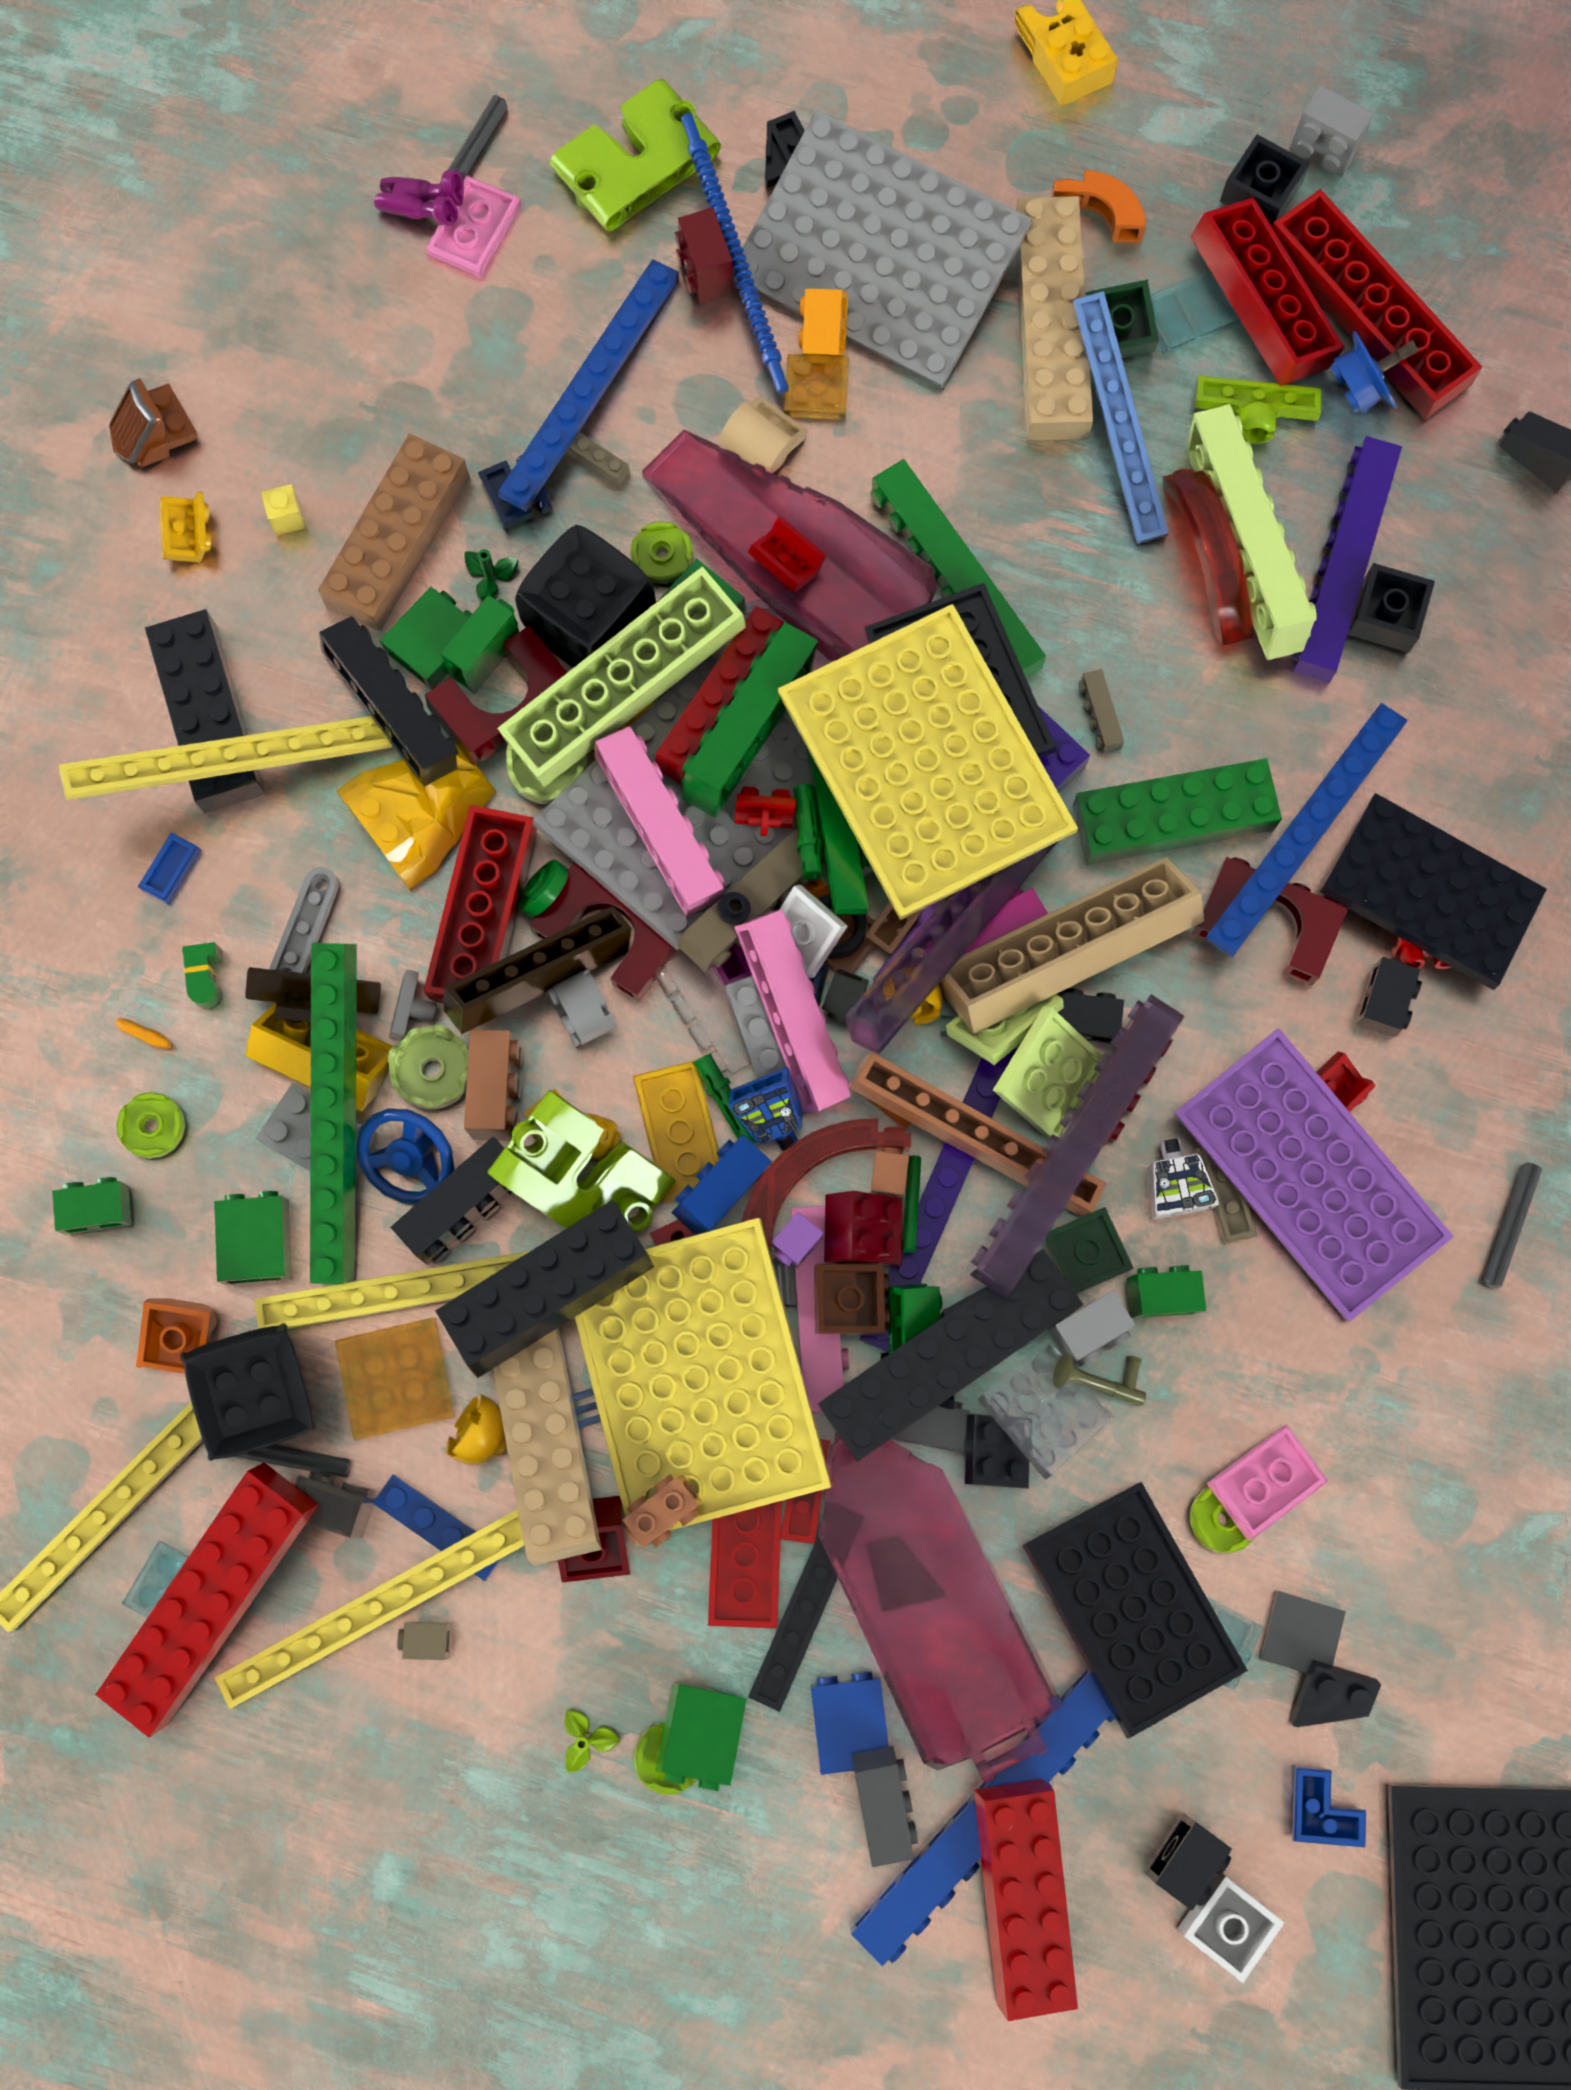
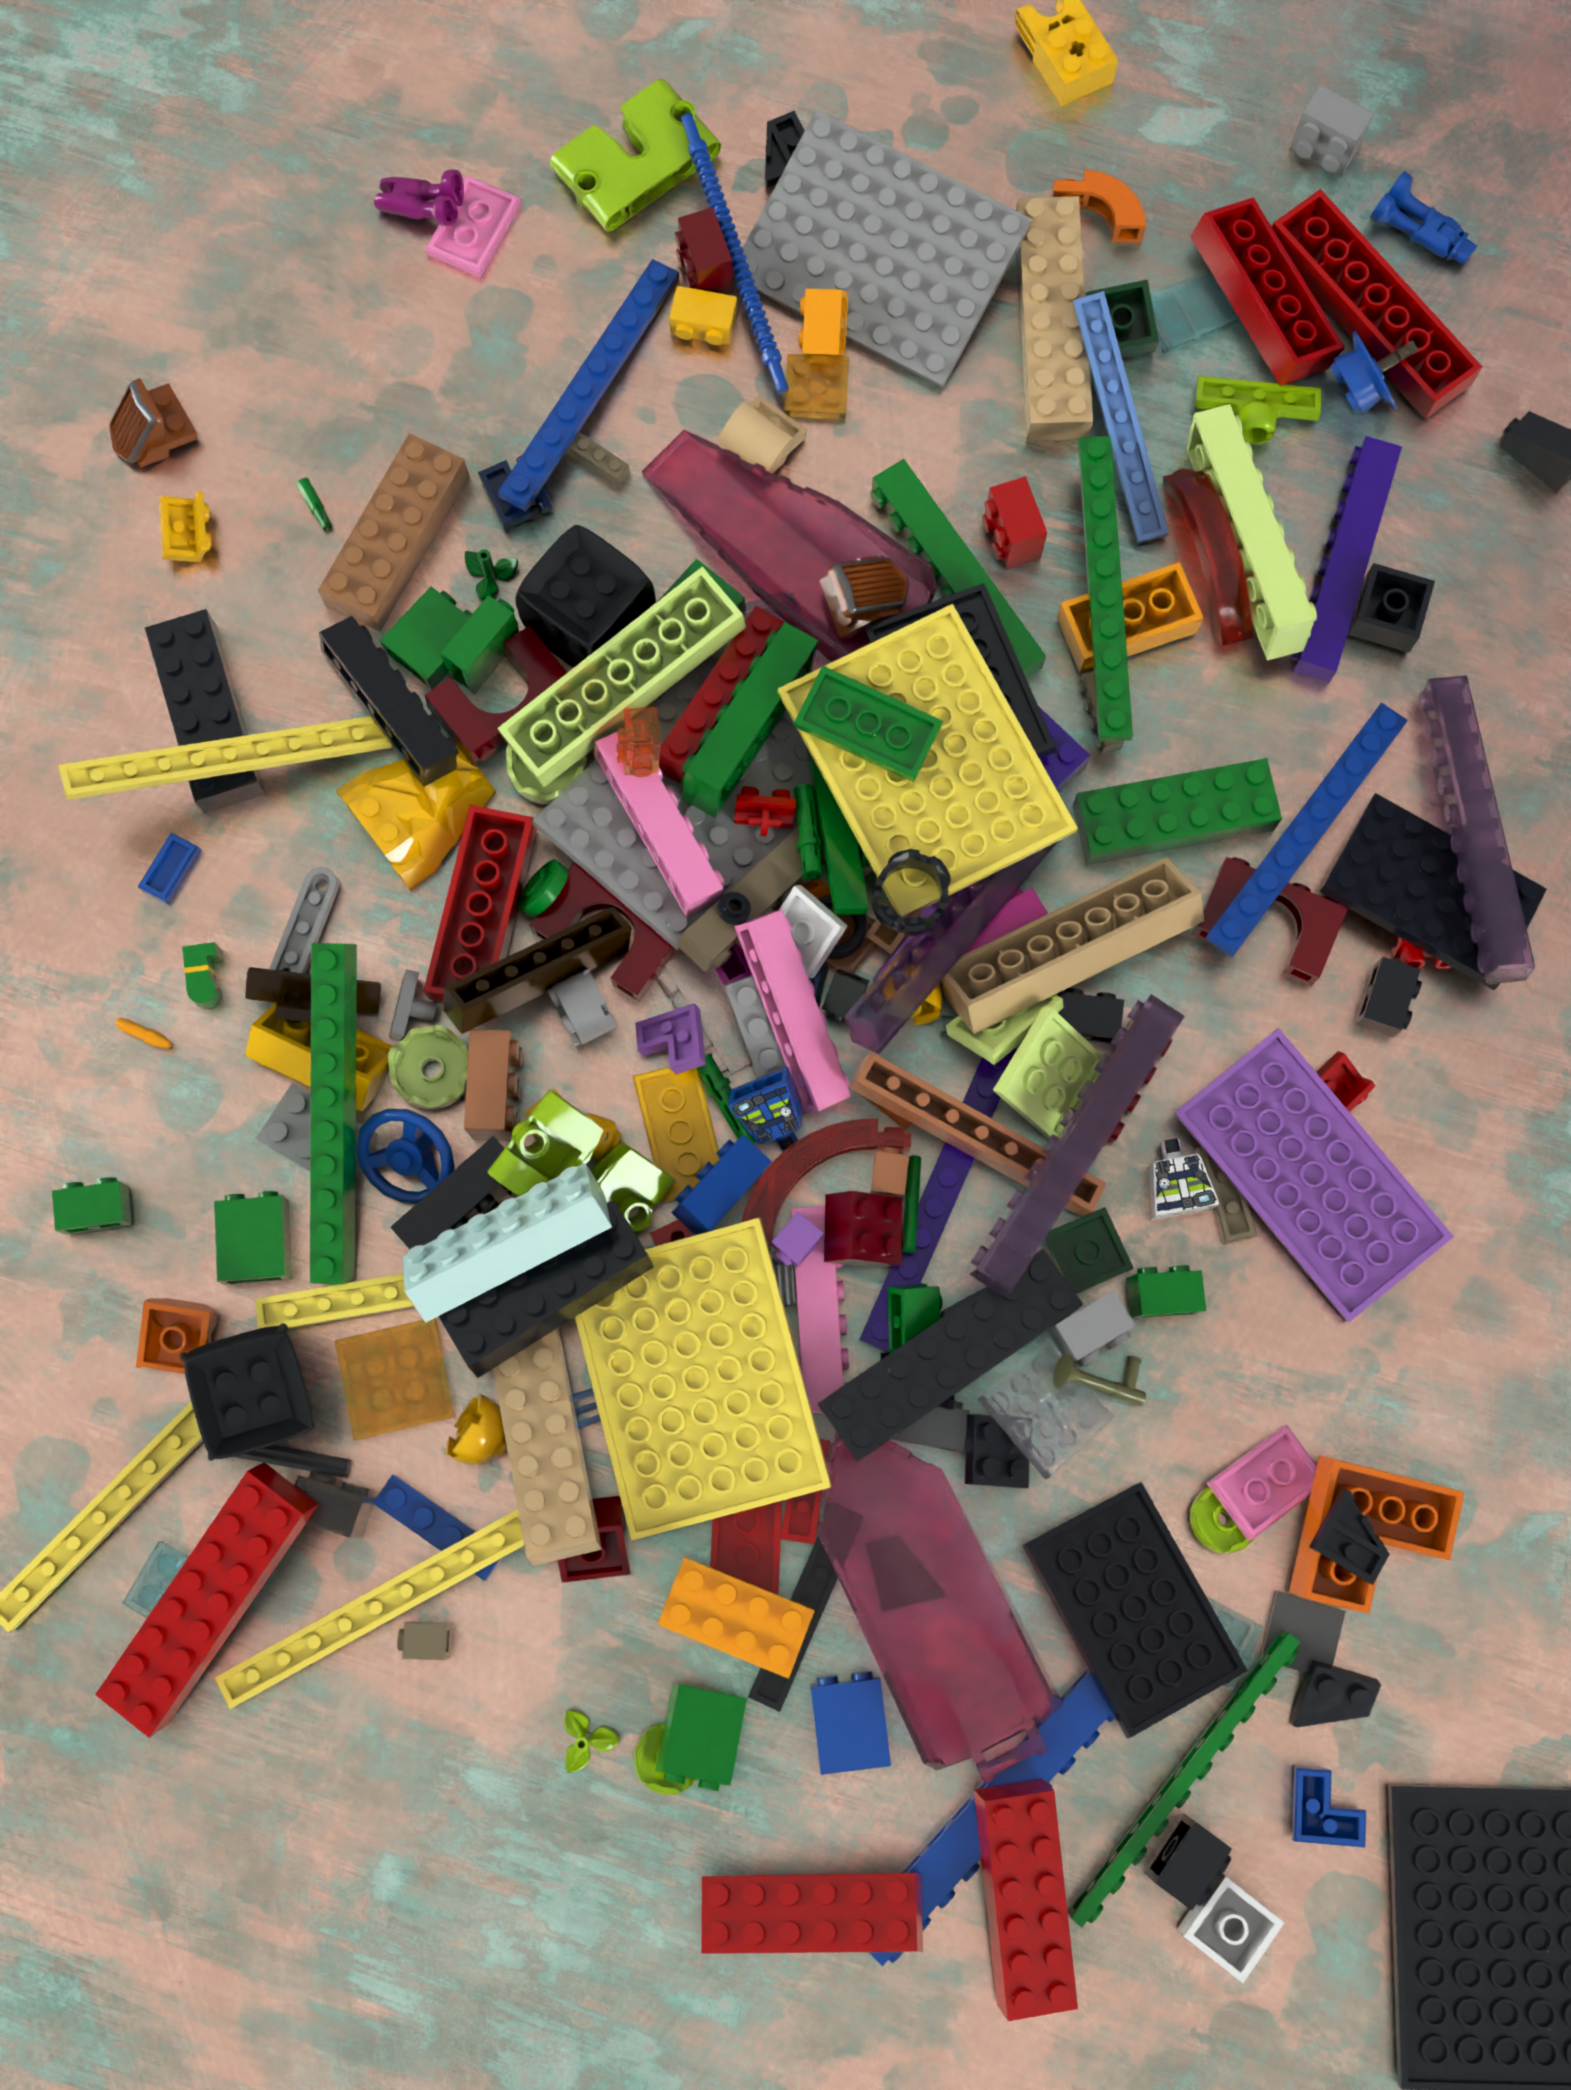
(134, 1122): lime plate -> none
(283, 509): light yellow brick -> none
(313, 502): none -> green piece
(479, 135): dark grey axle -> none
(505, 1242): none -> light aqua brick
(639, 742): none -> clear orange brick
(652, 1518): nougat brick -> none
(662, 538): lime plate -> none
(679, 1032): none -> medium lavender plate
(703, 315): none -> yellow brick
(736, 1617): none -> light orange brick
(788, 555): red bracket -> none
(812, 1914): none -> red brick
(851, 1299): reddish brown plate -> none
(864, 593): none -> dark orange piece
(868, 724): none -> green plate
(884, 1806): dark grey brick -> none
(911, 859): none -> black piece
(1014, 523): none -> red brick
(1105, 589): none -> green plate
(1156, 612): none -> light orange brick
(1175, 1790): none -> green plate
(1268, 175): black brick -> none
(1350, 1540): none -> black wing
(1403, 1516): none -> orange brick
(1436, 232): none -> blue piece
(1476, 831): none -> clear purple brick
(1512, 1225): dark grey axle -> none

